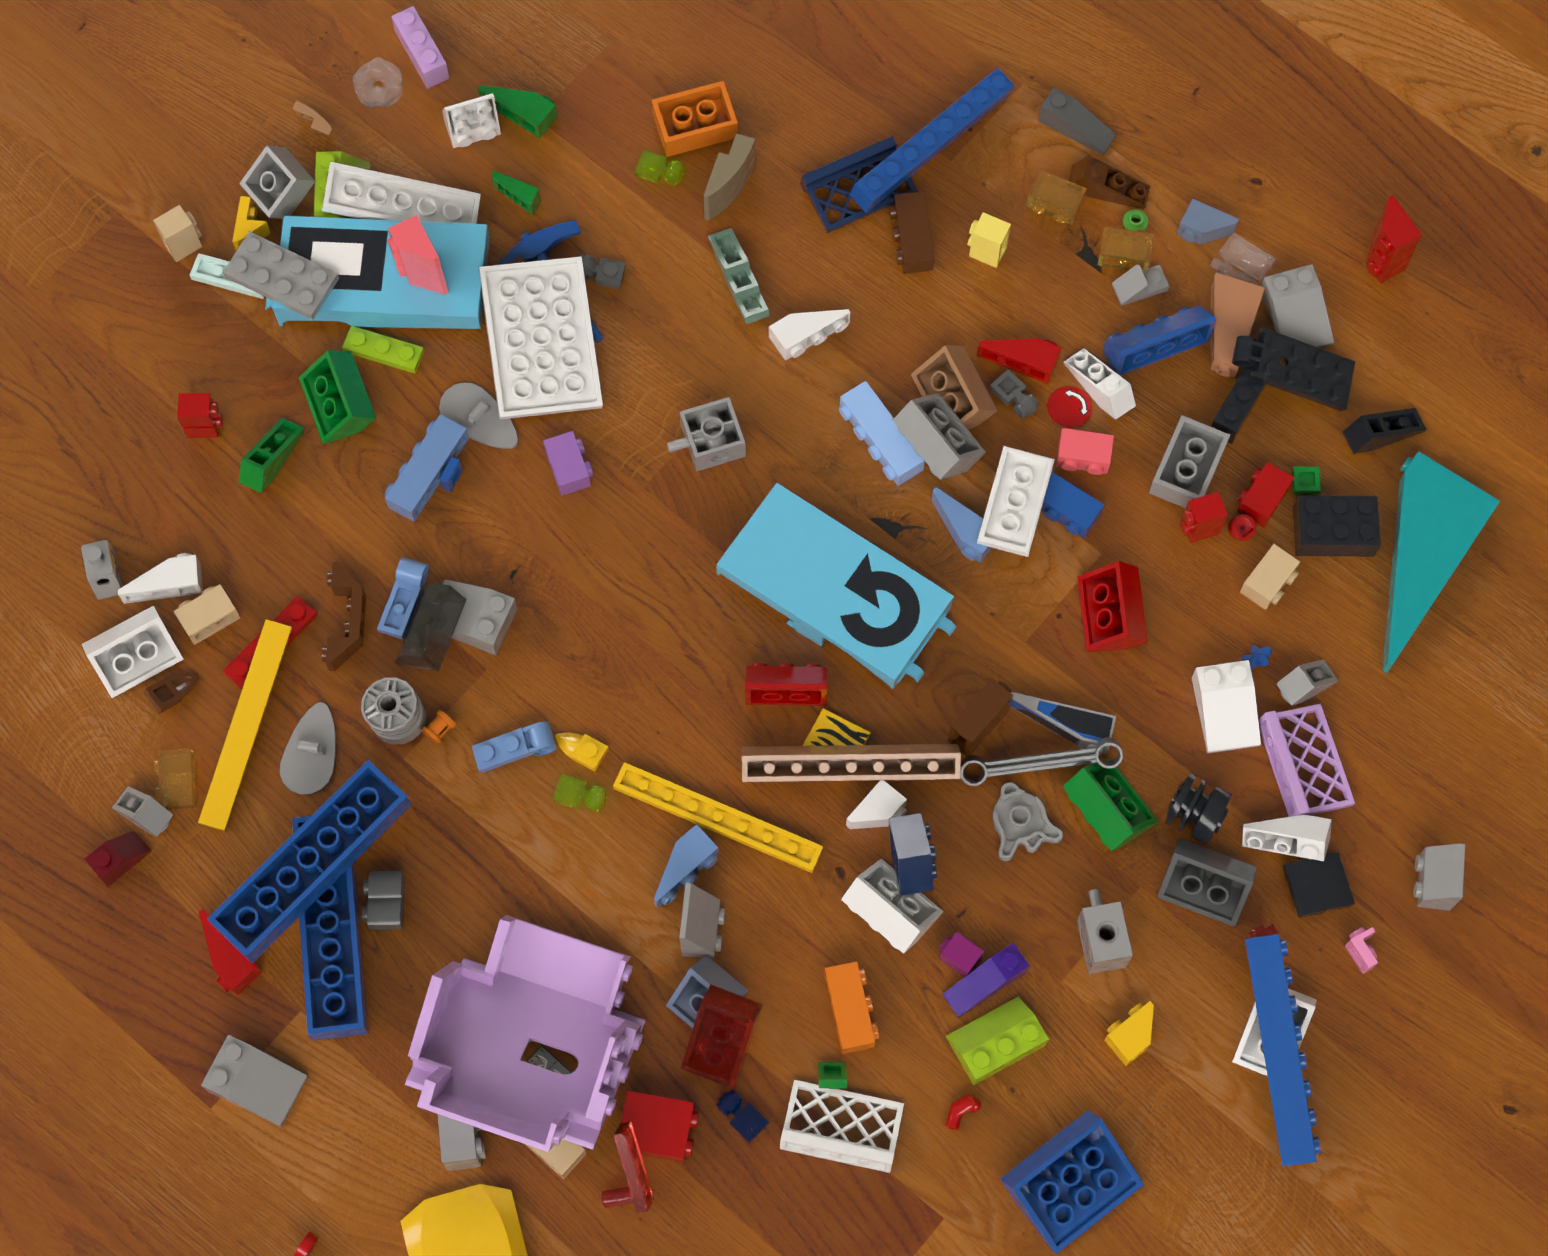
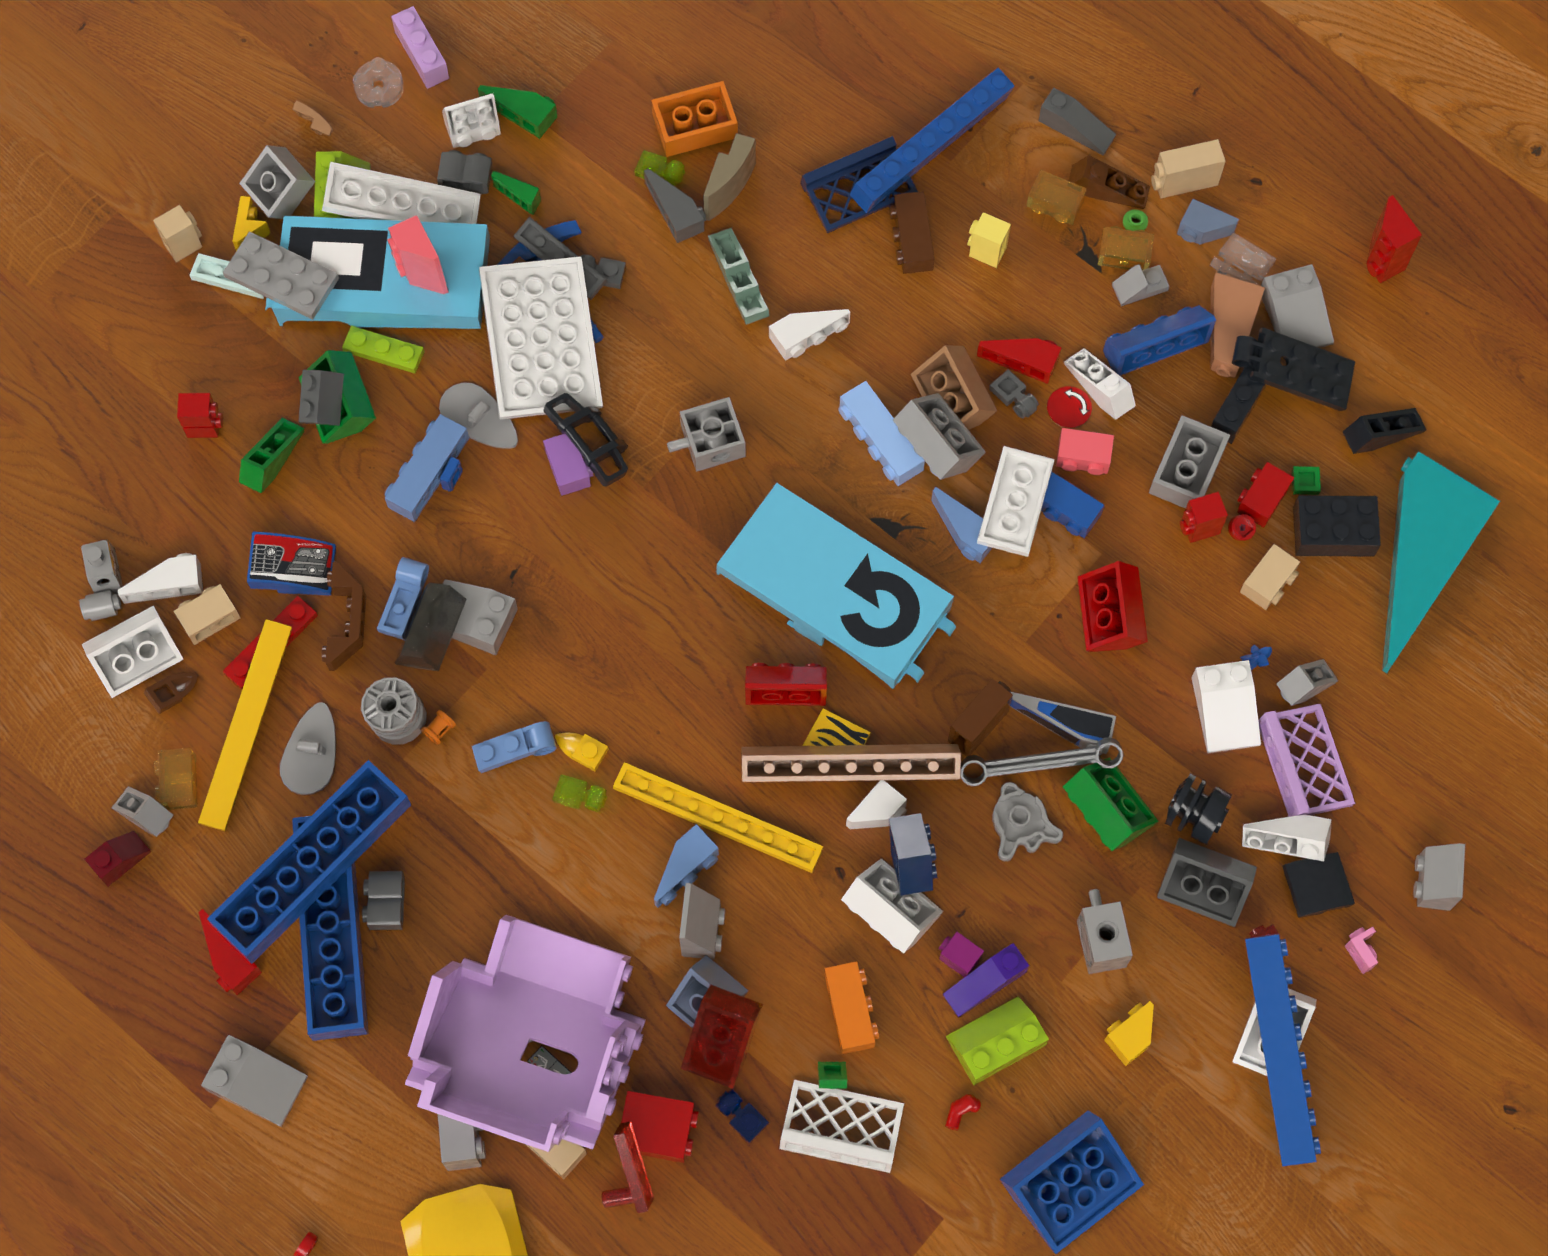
(100, 605): none -> light grey brick
(290, 564): none -> slope
(321, 397): none -> dark grey slope
(465, 171): none -> dark grey brick
(548, 247): none -> dark grey tile
(591, 458): none -> black bar
(676, 207): none -> dark grey slope
(1188, 169): none -> tan brick

